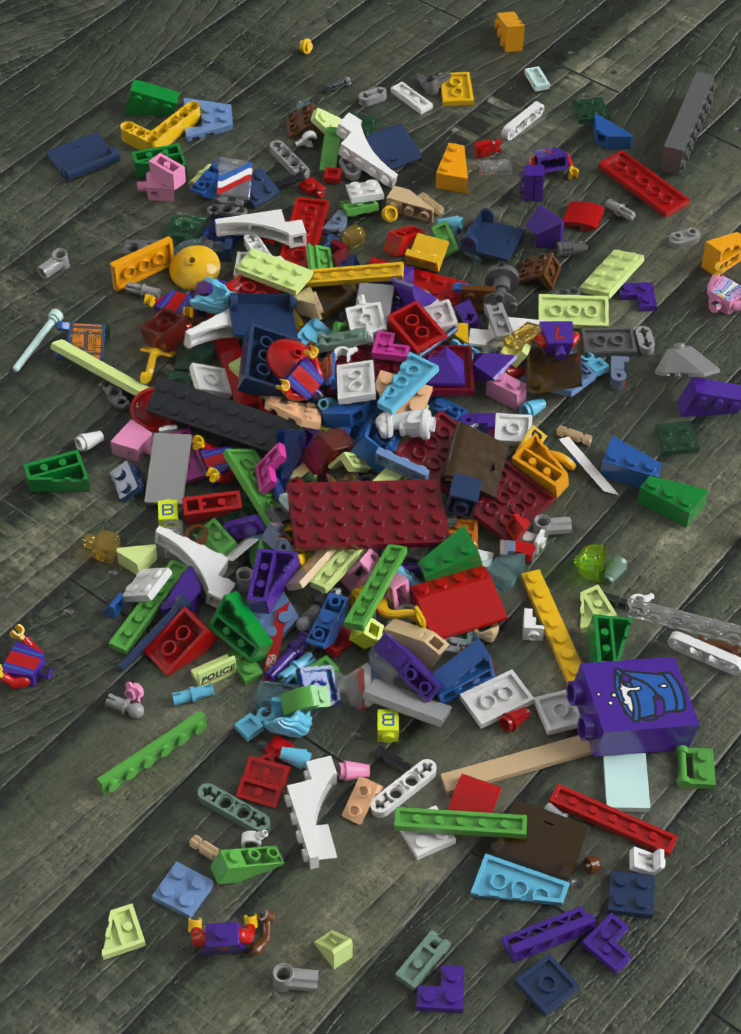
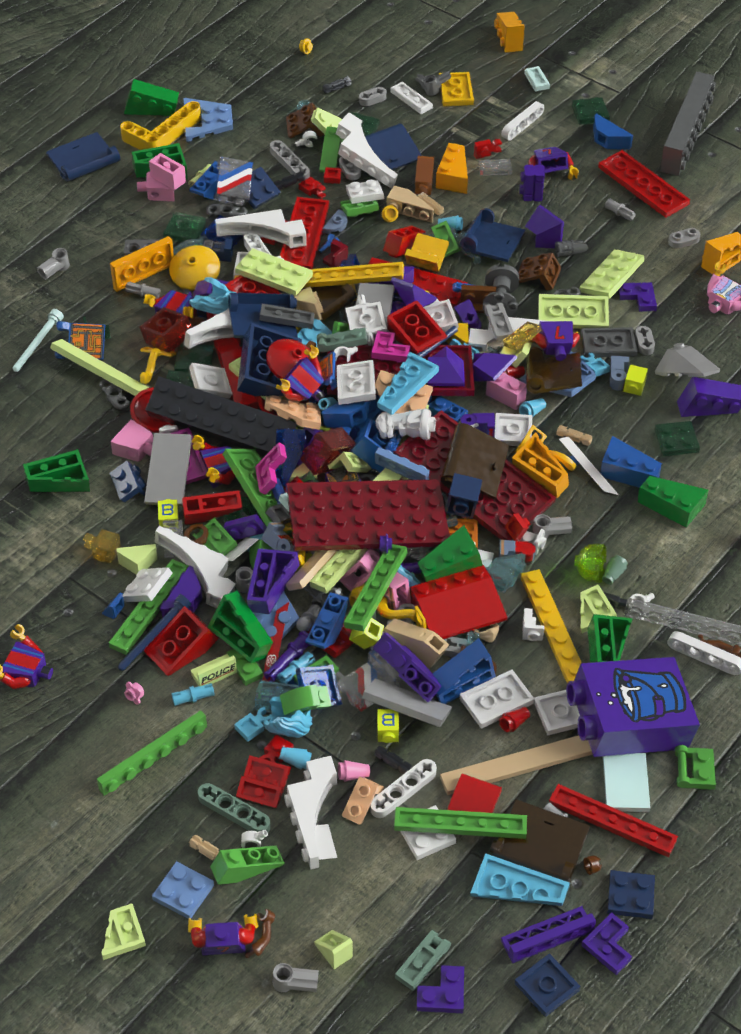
(88, 440): white cone -> none
(134, 710): light grey pin -> none
(287, 316): none -> dark grey plate
(318, 257): bright green plate -> none
(353, 236): clear yellow head -> none
(385, 543): none -> dark purple plate
(424, 175): none -> dark orange slope
(584, 215): red slope -> none
(635, 380): none -> neon yellow brick
(646, 862): white bracket -> none

